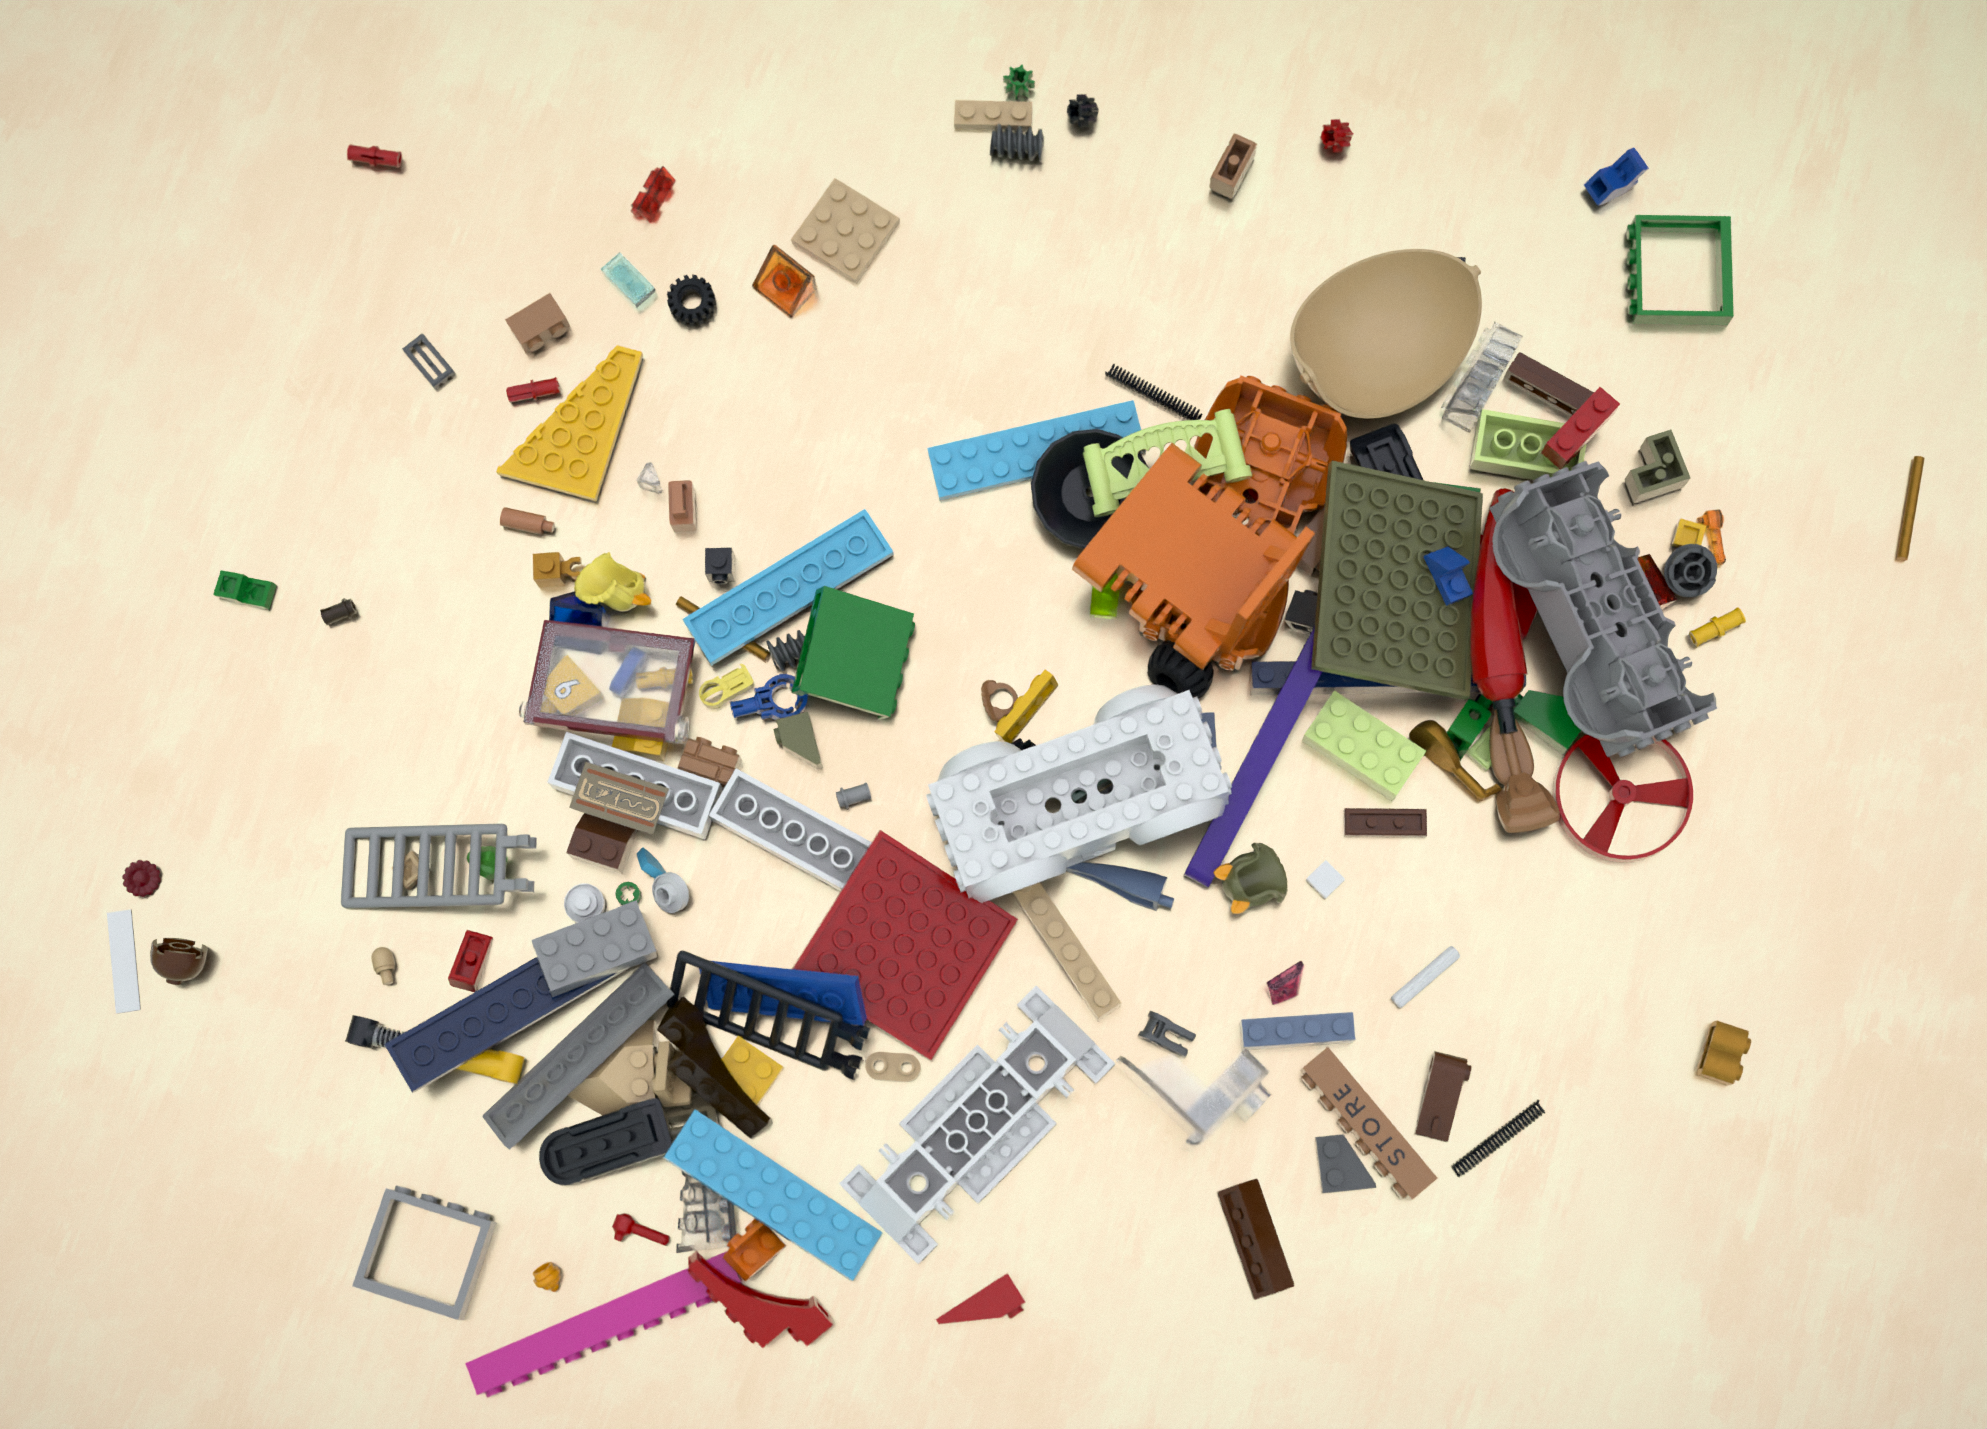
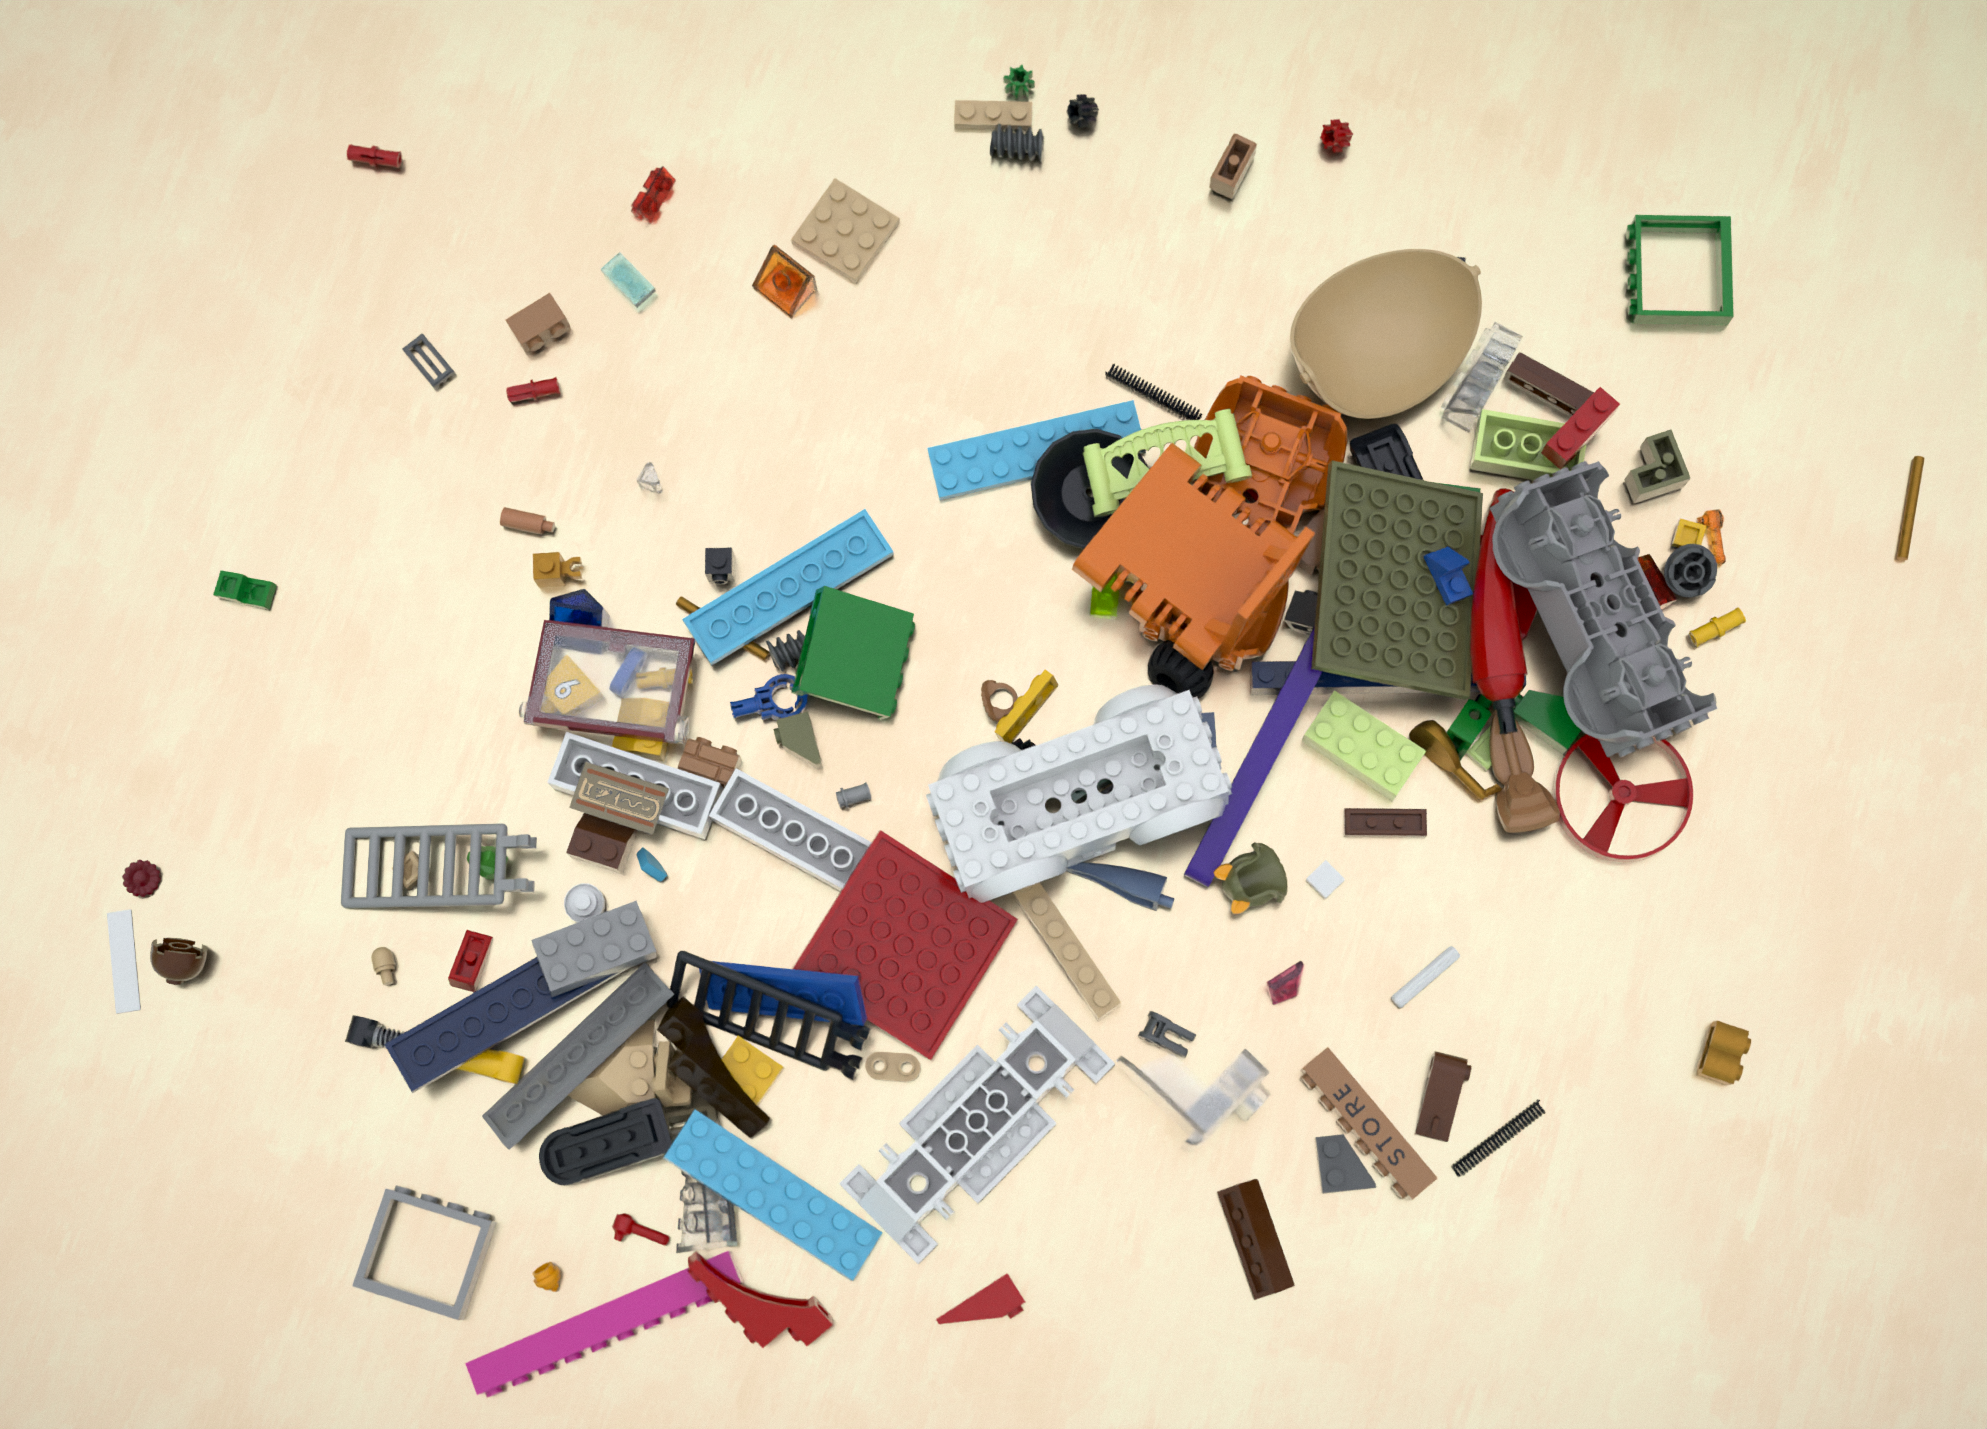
(338, 611): dark brown pin -> none
(579, 436): yellow wing -> none
(611, 584): light yellow hair -> none
(619, 892): green bush -> none
(670, 892): white plate -> none
(682, 506): nougat piece -> none
(691, 285): black tyre -> none
(732, 684): light yellow piece -> none
(753, 1249): orange bracket -> none
(1297, 1031): sand blue brick -> none
(1616, 179): blue brick -> none

